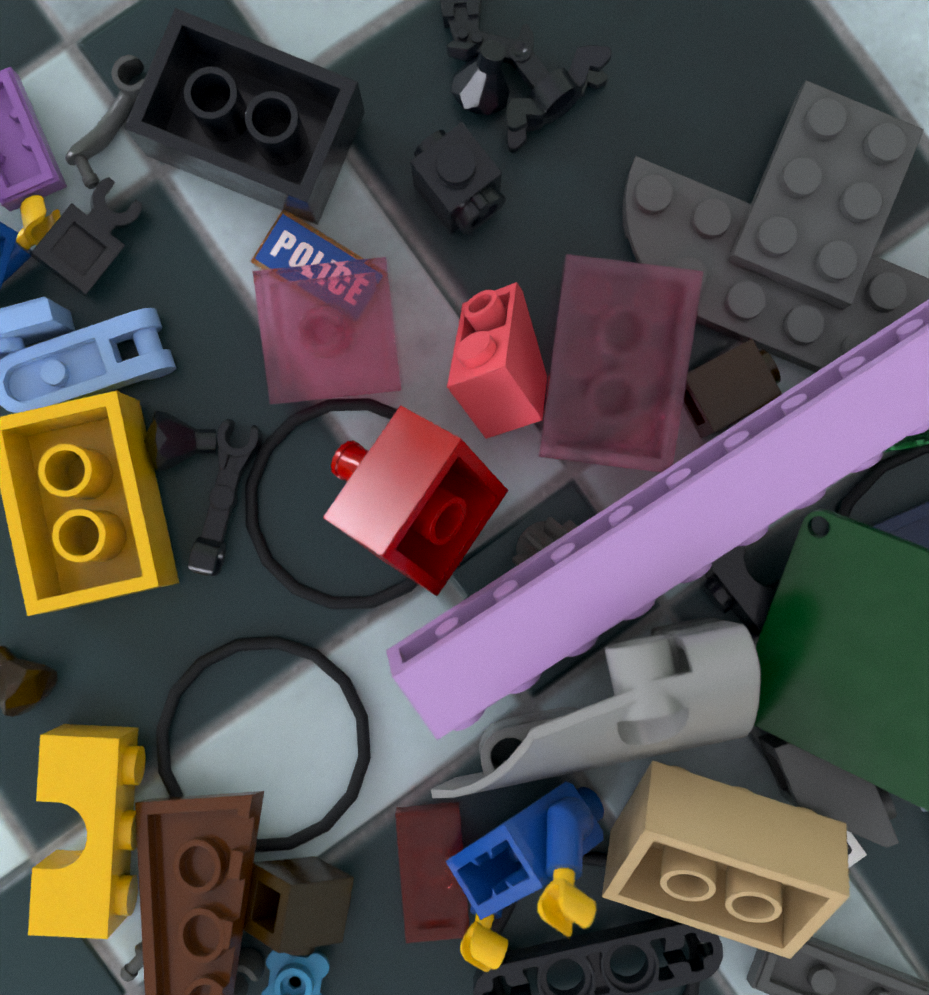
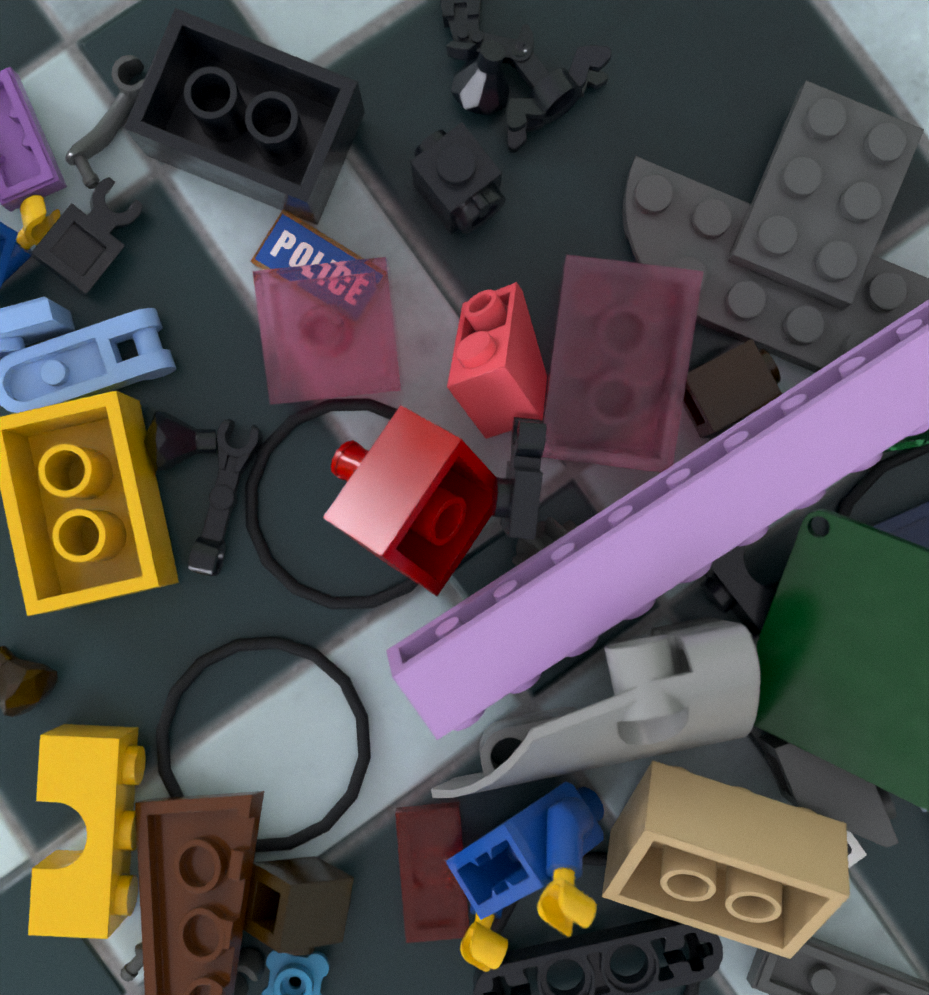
(518, 494): none -> black plate

